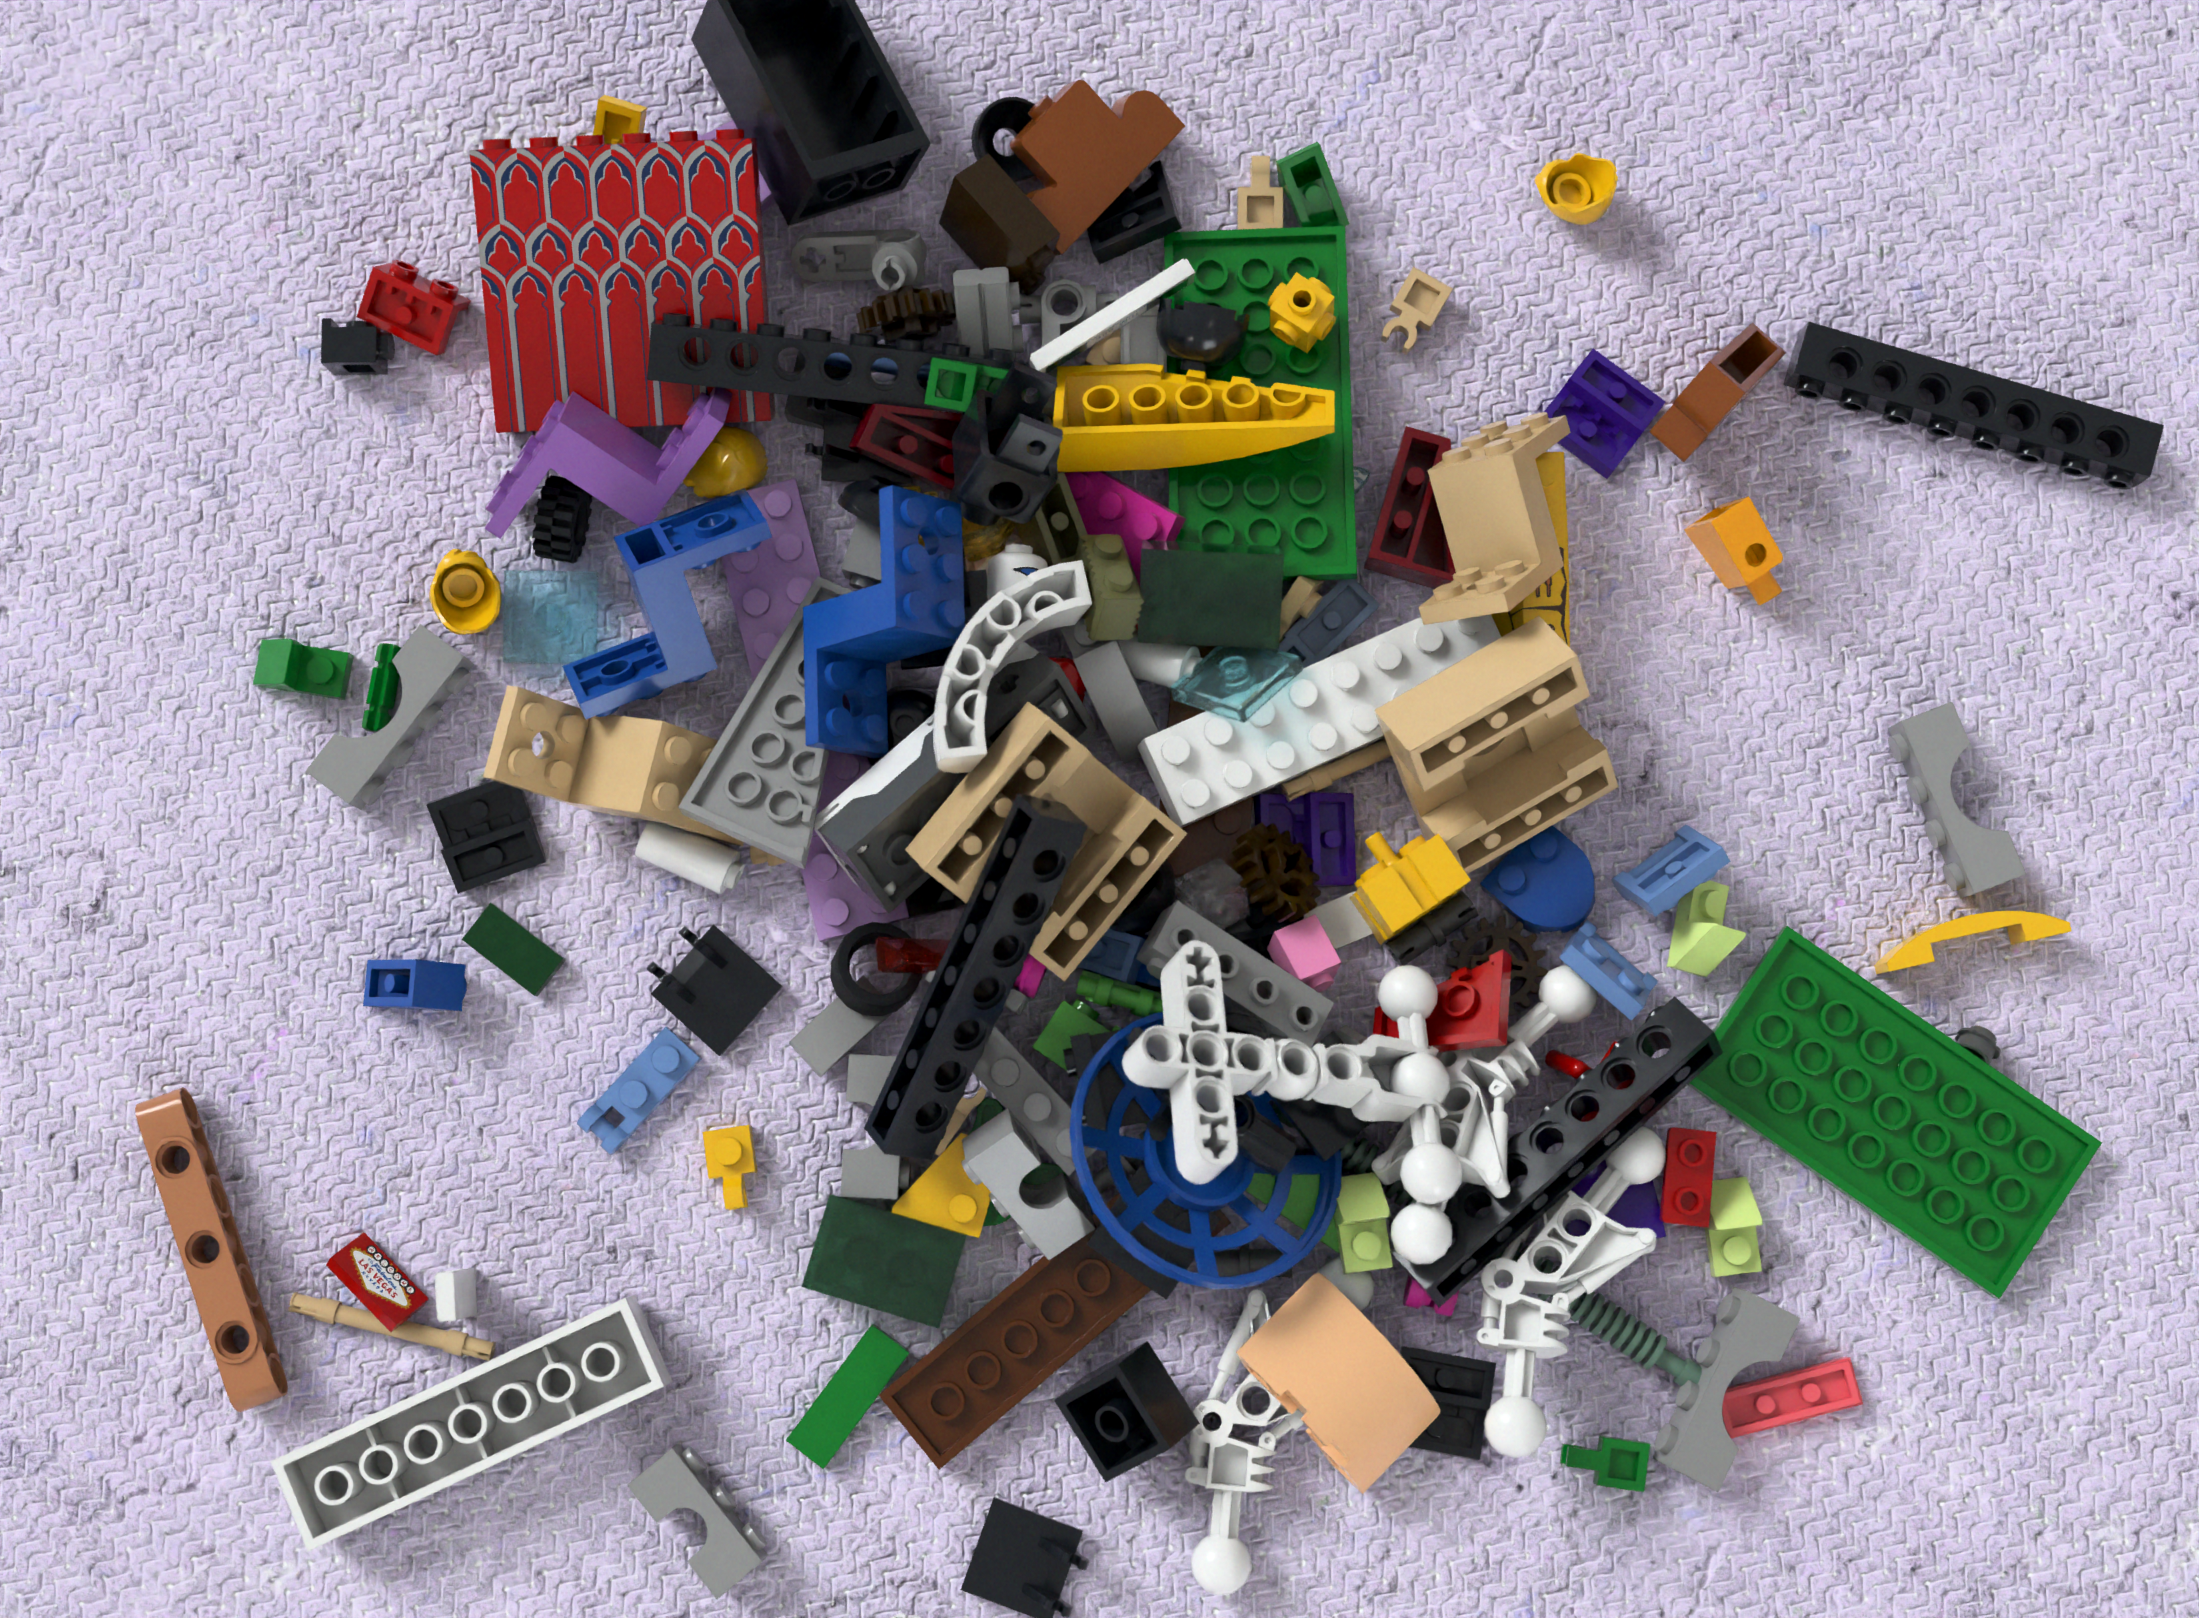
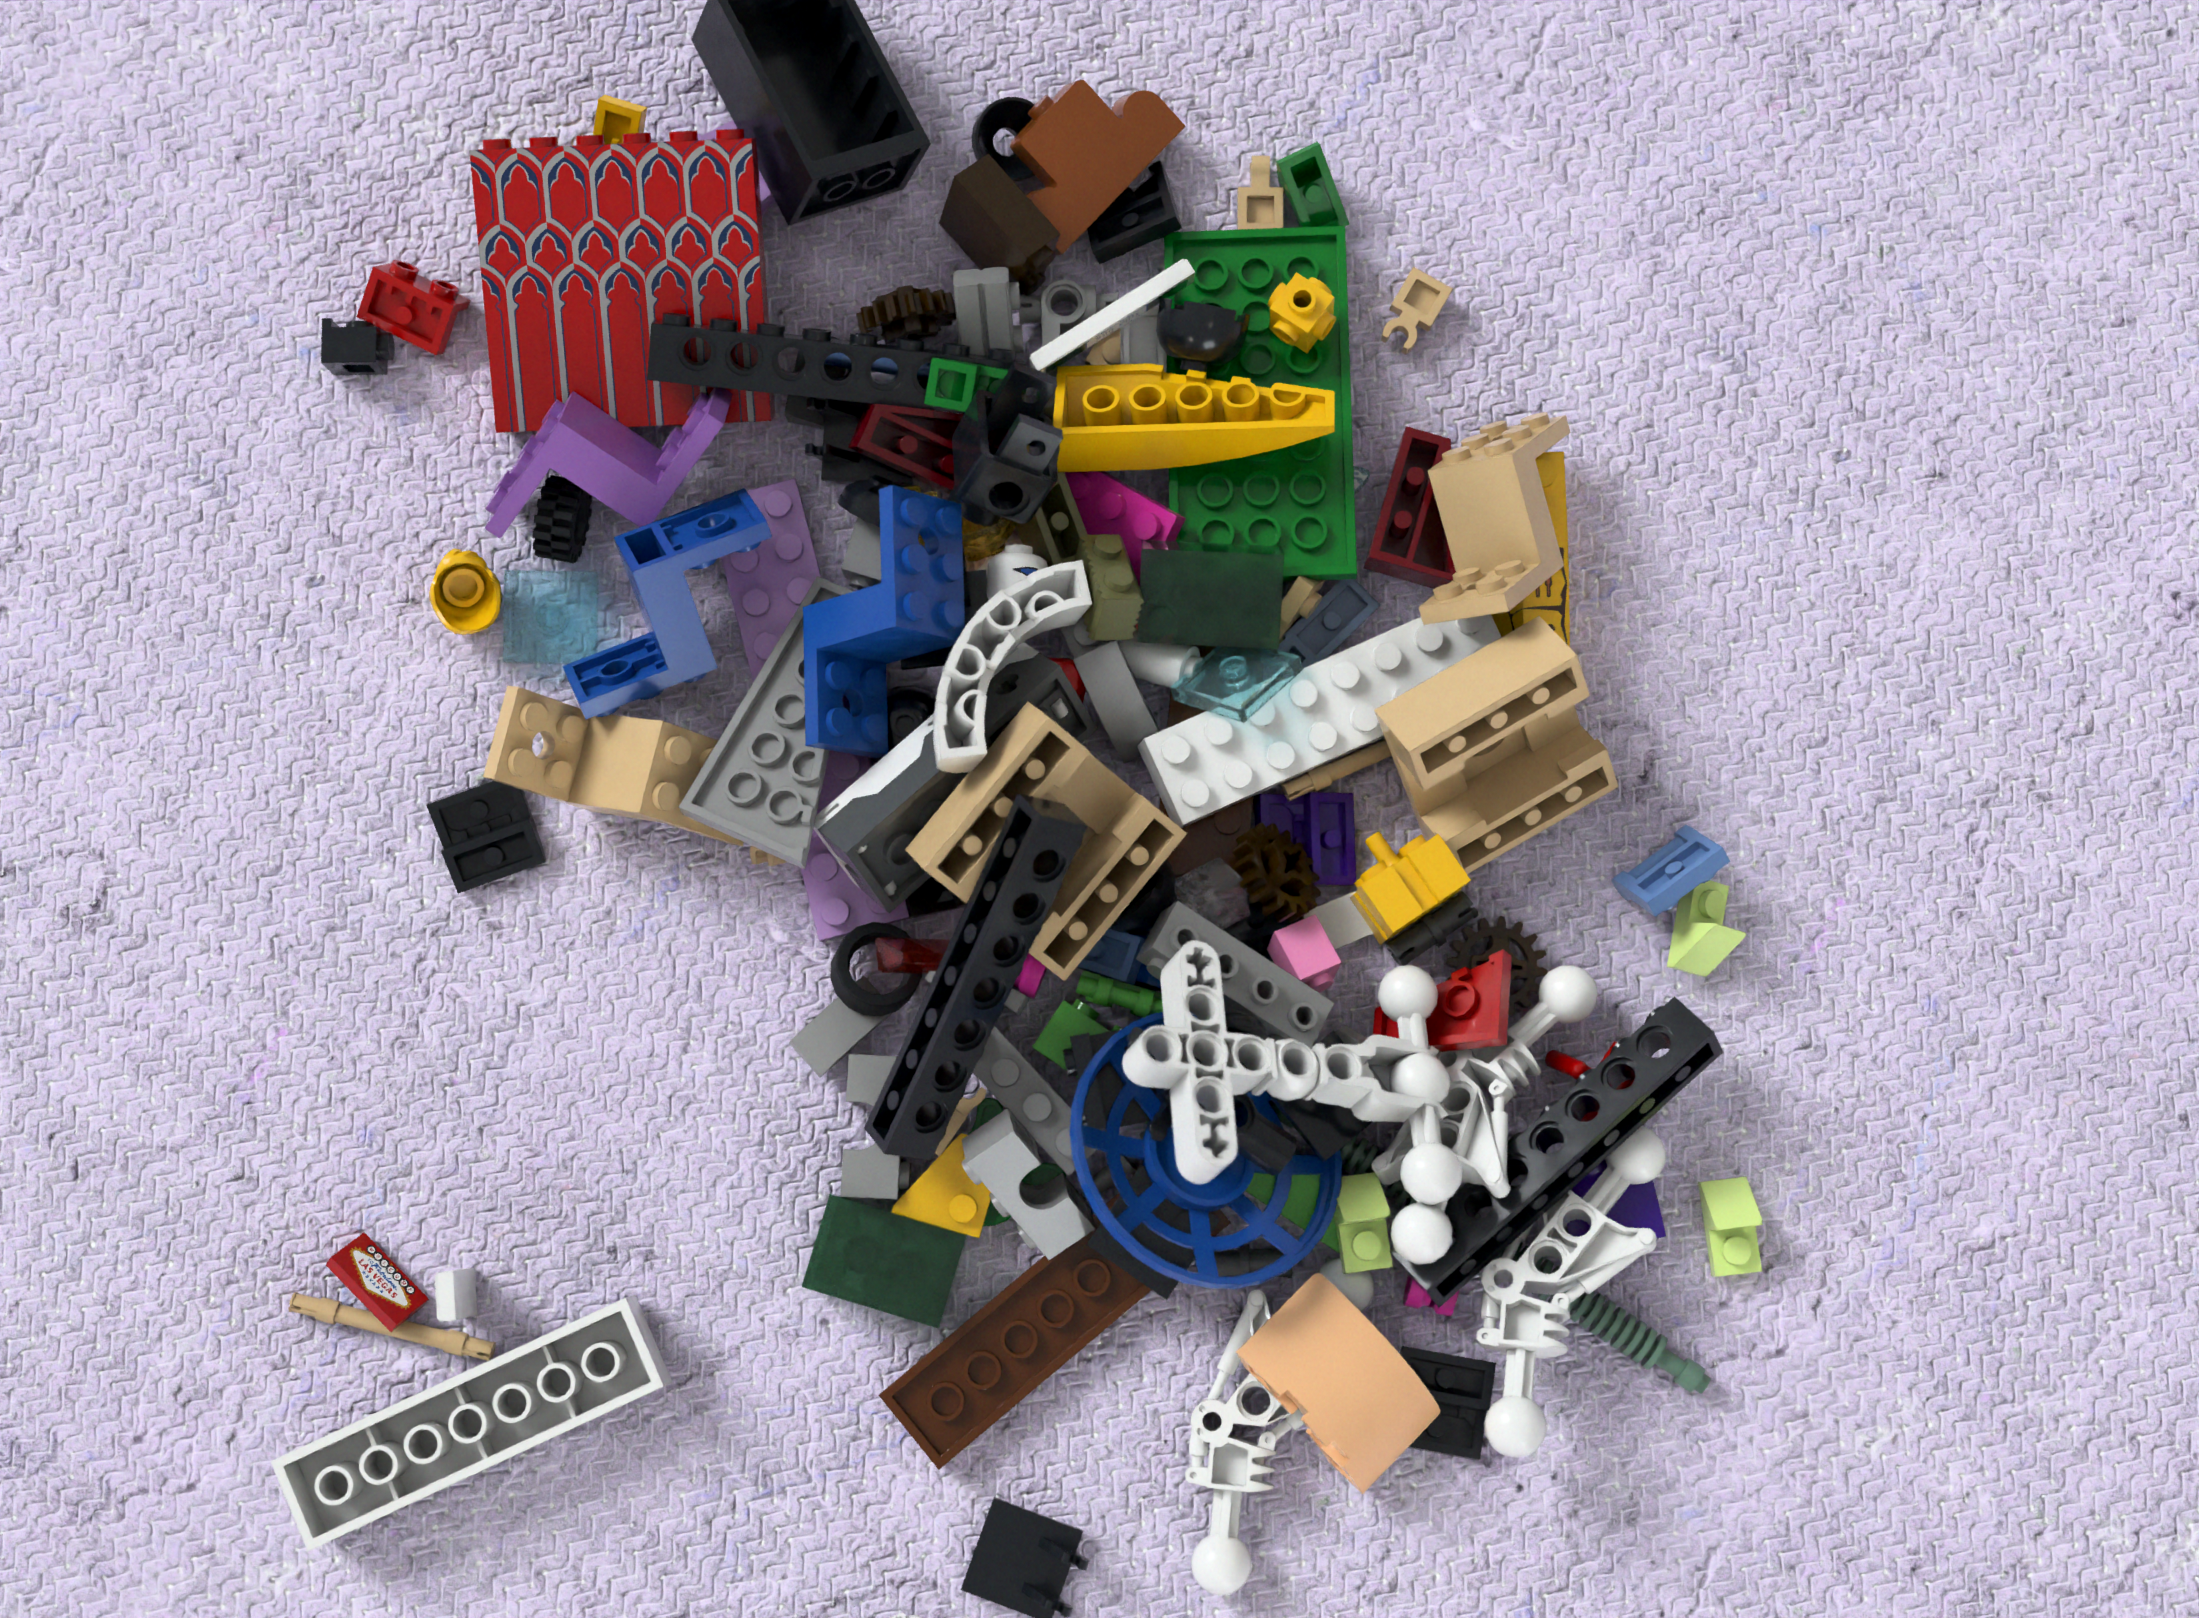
(221, 1287): nougat beam -> none
(303, 669): green slope -> none
(381, 689): green axle -> none
(415, 985): blue slope -> none
(428, 675): light grey arch -> none
(514, 949): dark green tile -> none
(640, 1089): medium blue plate -> none
(690, 856): white brick -> none
(714, 988): black plate -> none
(728, 464): yellow hair -> none
(730, 1156): yellow plate -> none
(730, 1546): light grey arch -> none
(848, 1396): green tile -> none
(888, 256): light grey piece -> none
(1127, 1412): black brick -> none
(1544, 883): blue slope -> none
(1578, 188): yellow hair -> none
(1604, 412): dark purple slope -> none
(1607, 970): medium blue plate -> none
(1616, 1462): green plate -> none
(1688, 1177): red bracket -> none
(1696, 1436): light grey arch -> none
(1717, 391): dark orange brick -> none
(1738, 548): light orange torso -> none
(1790, 1397): coral tile -> none
(1893, 1112): green plate -> none
(1972, 854): light grey arch -> none
(1979, 1042): dark grey plate -> none
(2020, 925): yellow slope -> none
(2130, 439): black brick -> none

